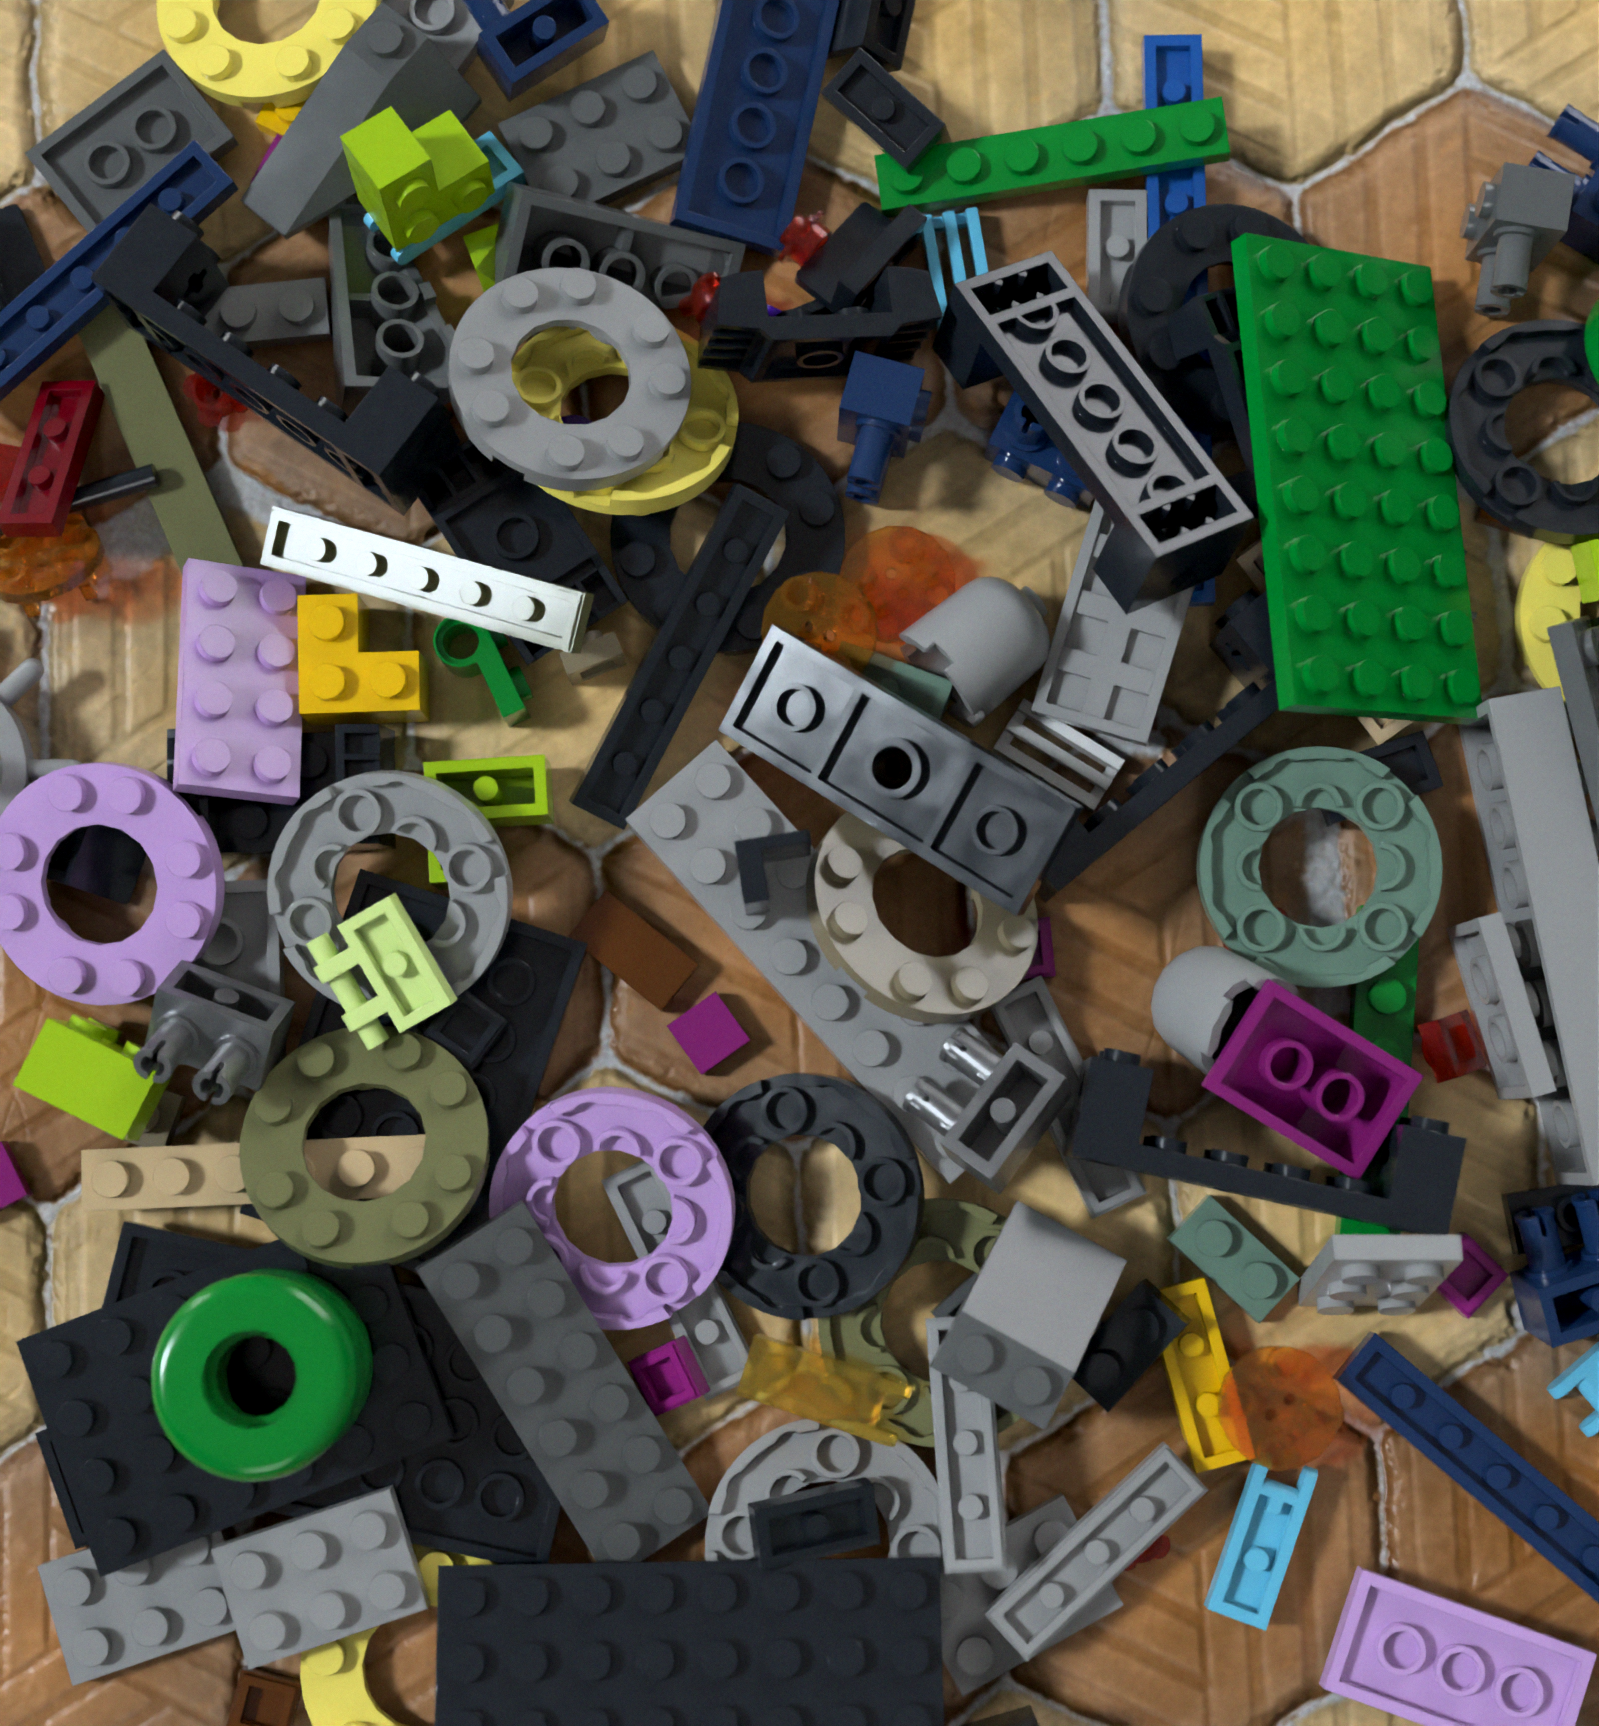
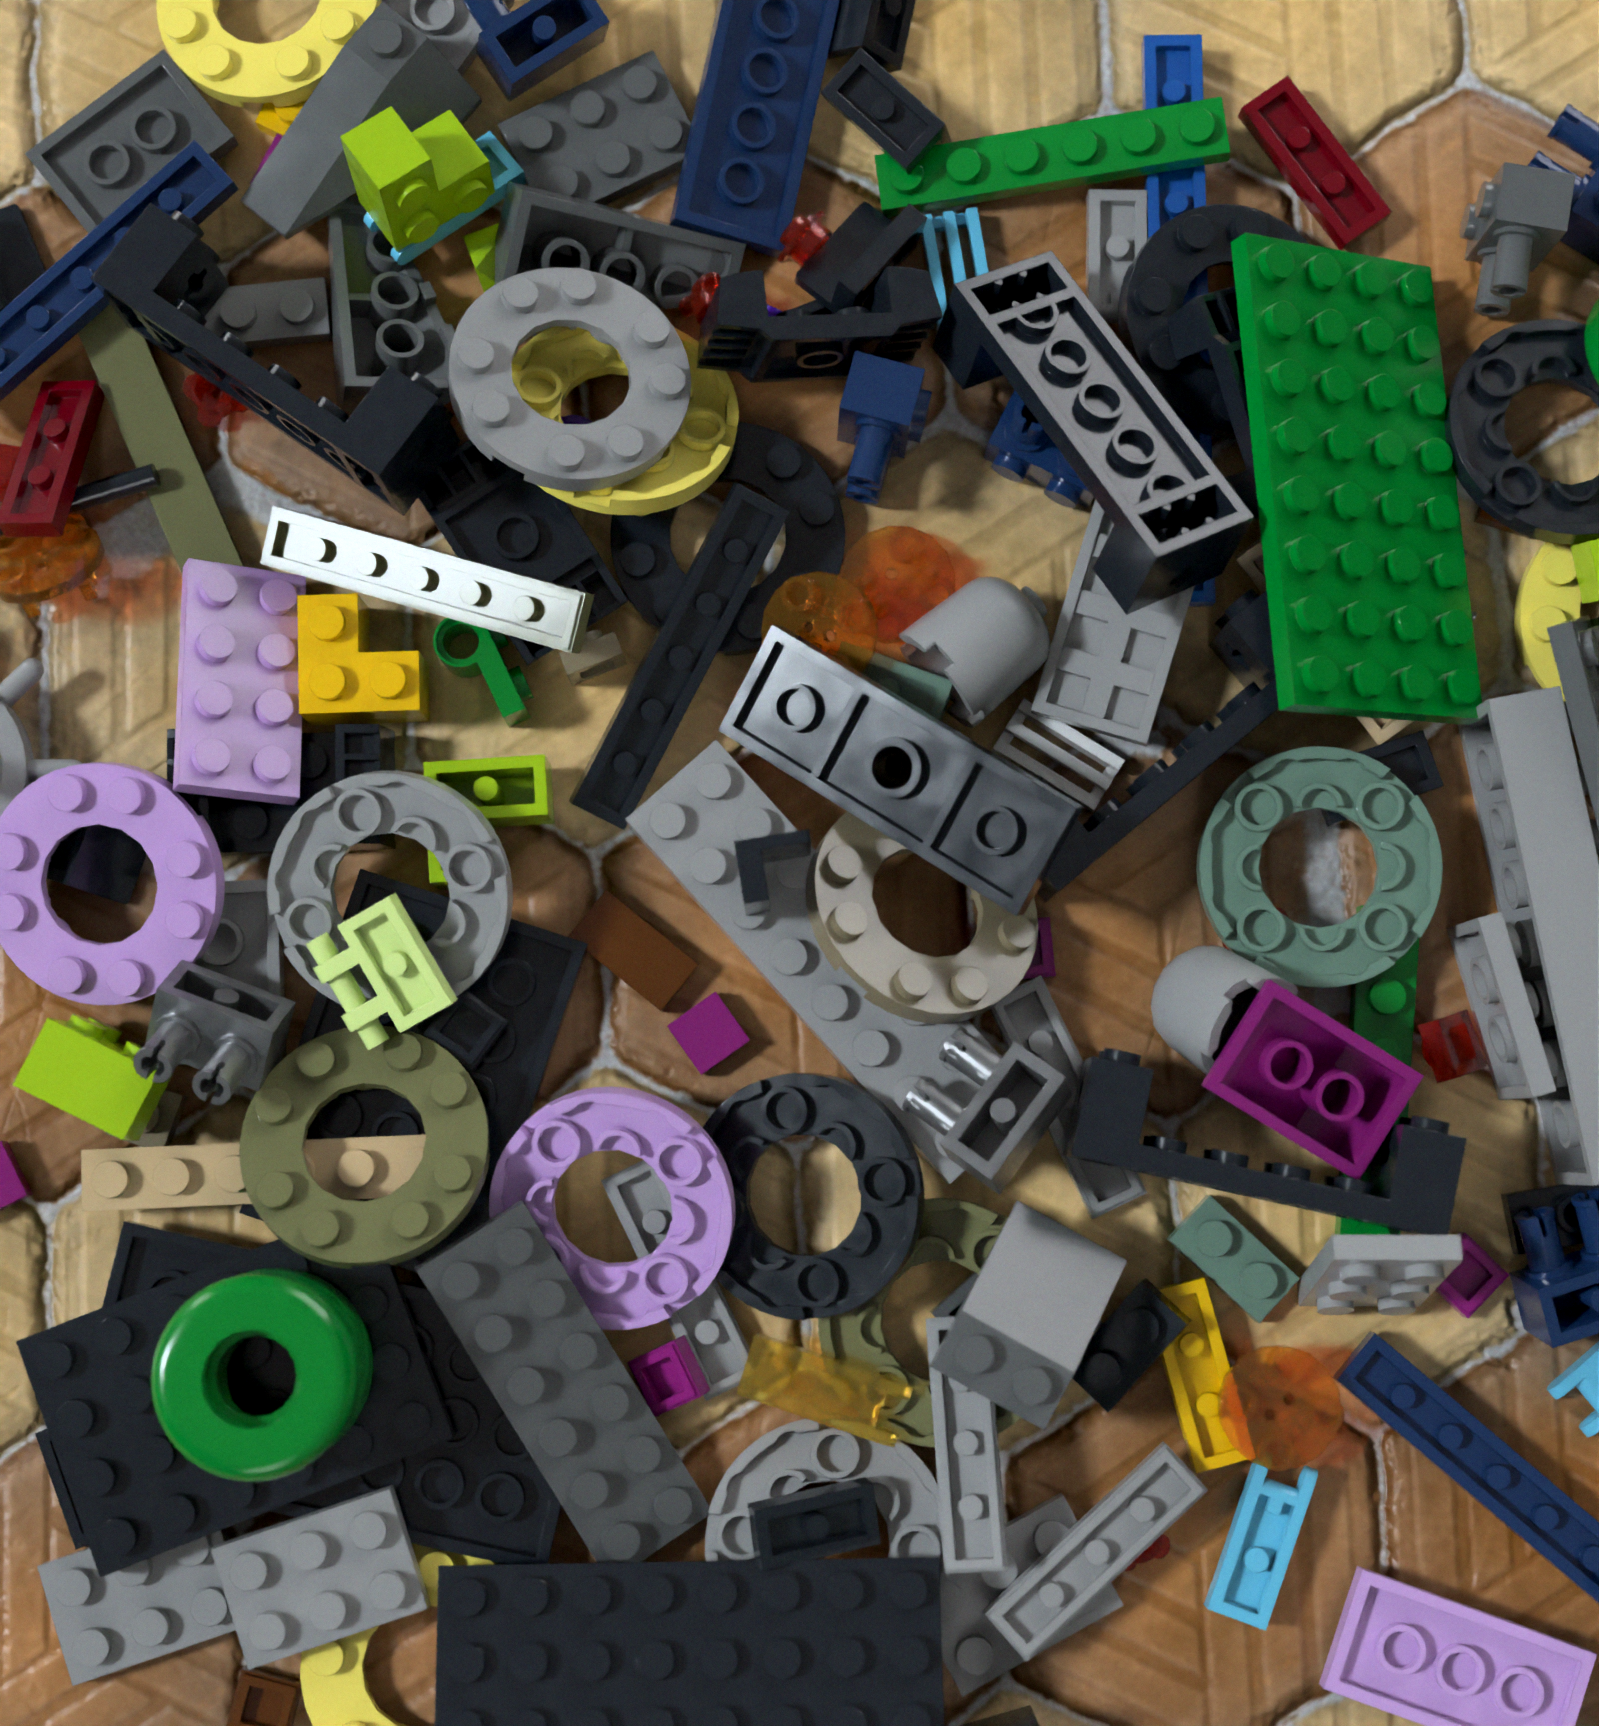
(1314, 163): none -> dark red plate

